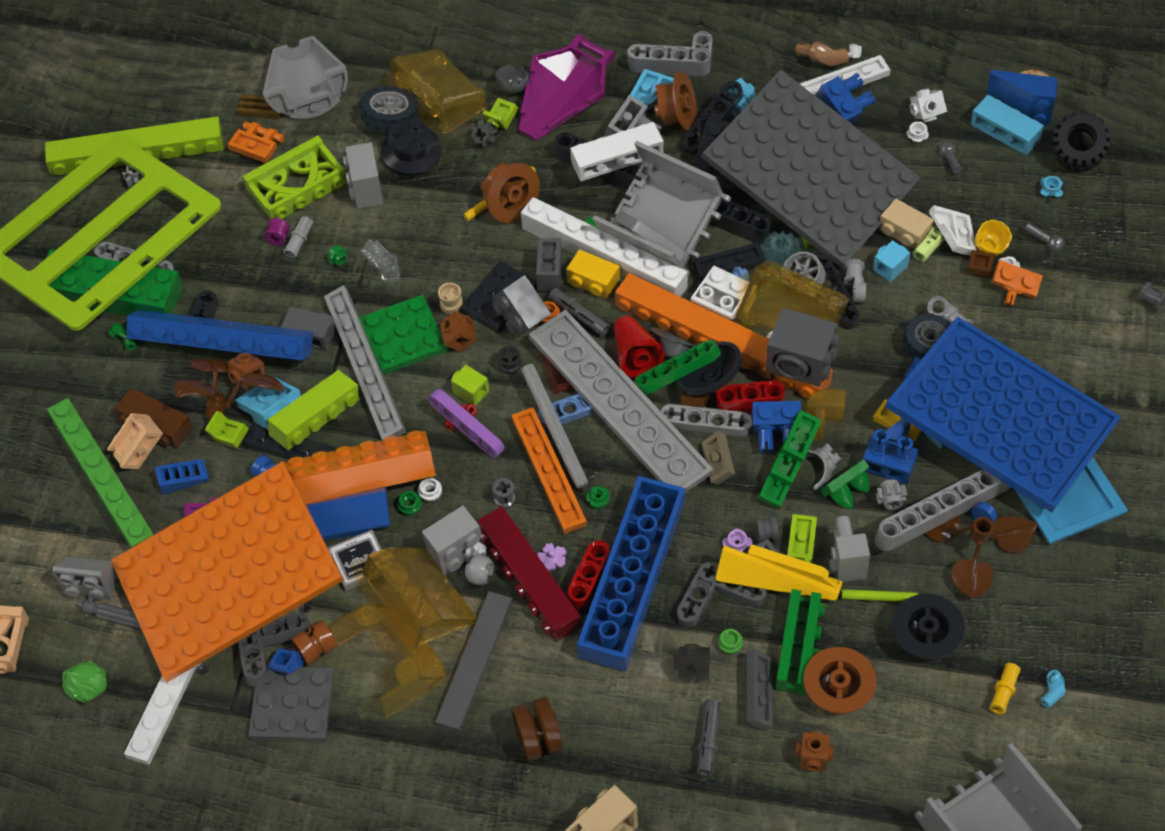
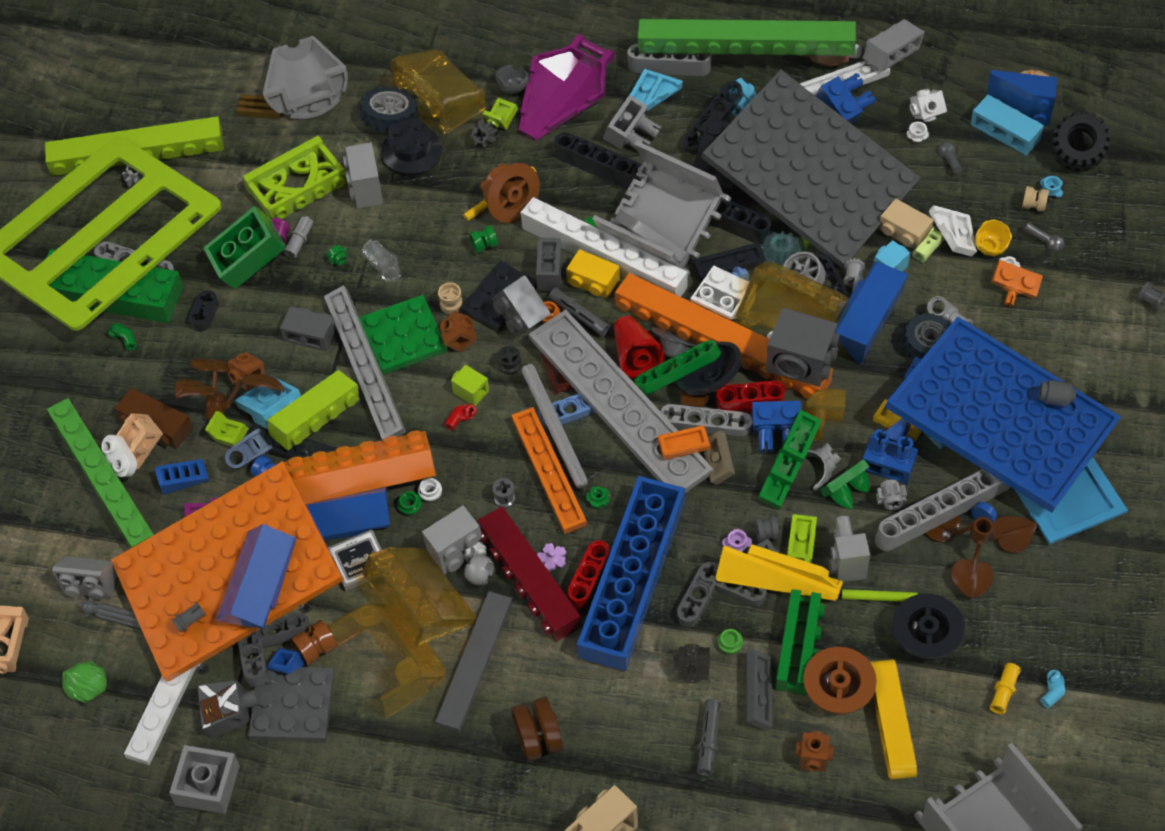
(119, 455): none -> white plate
(188, 617): none -> dark grey pin
(204, 779): none -> light grey brick
(220, 334): blue brick -> none
(225, 706): none -> dark grey torso
(244, 247): none -> green brick
(248, 449): none -> sand blue piece
(254, 146): orange plate -> none
(257, 577): none -> blue slope
(466, 423): medium lavender beam -> none
(483, 239): none -> green wheel
(613, 151): white brick -> none
(677, 102): dark orange piece -> none
(683, 442): none -> orange tile
(747, 37): none -> bright green brick
(869, 309): none -> blue slope
(893, 45): none -> light grey brick
(893, 722): none -> yellow beam
(980, 263): reddish brown plate -> none
(1030, 197): none -> tan wheel
(1057, 393): none -> dark grey brick

